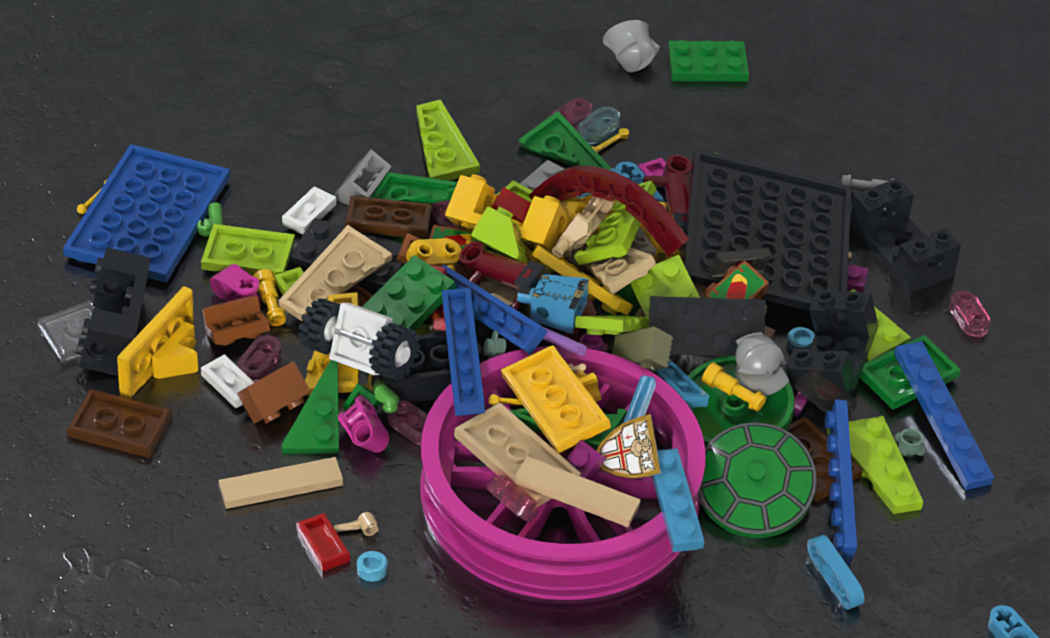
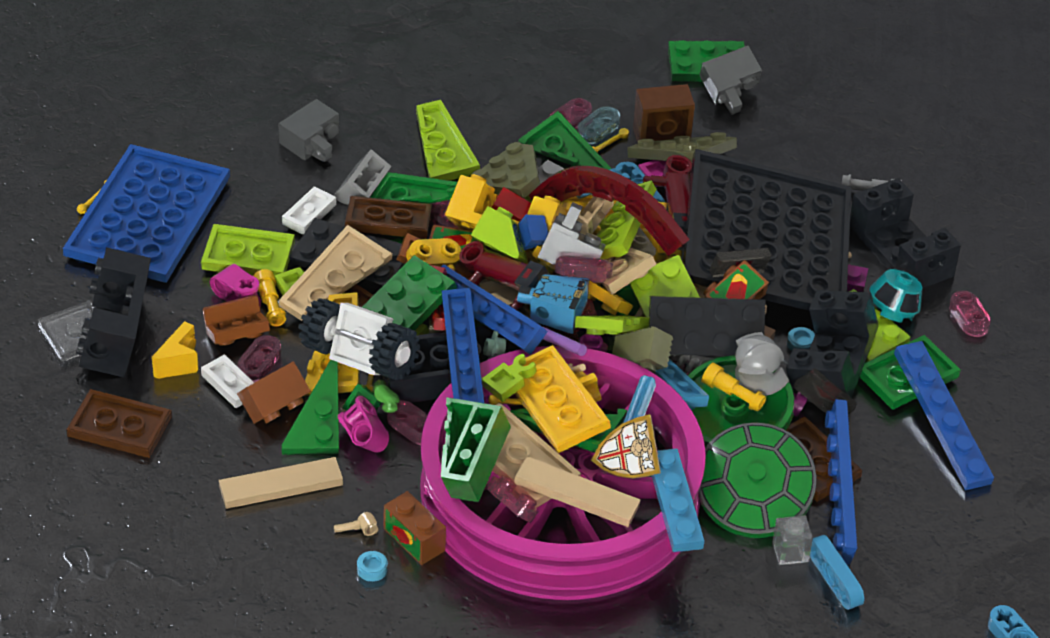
(135, 360): yellow tile -> none
(215, 217): bright green arm -> none
(309, 130): none -> dark grey hinge
(323, 542): red tile -> none
(414, 528): none -> dark orange brick
(471, 446): none -> green wedge
(507, 380): none -> lime plate
(513, 169): none -> olive plate
(533, 231): none -> blue slope
(566, 239): none -> hinge
(586, 460): magenta plate -> none
(595, 269): none -> clear pink plate
(631, 44): light grey helmet -> none
(663, 112): none -> reddish brown brick
(681, 145): none -> olive plate
(730, 74): none -> dark grey hinge
(792, 540): none -> clear brick
(881, 461): lime wing -> none
(897, 295): none -> teal cone
(910, 442): sand green plate -> none

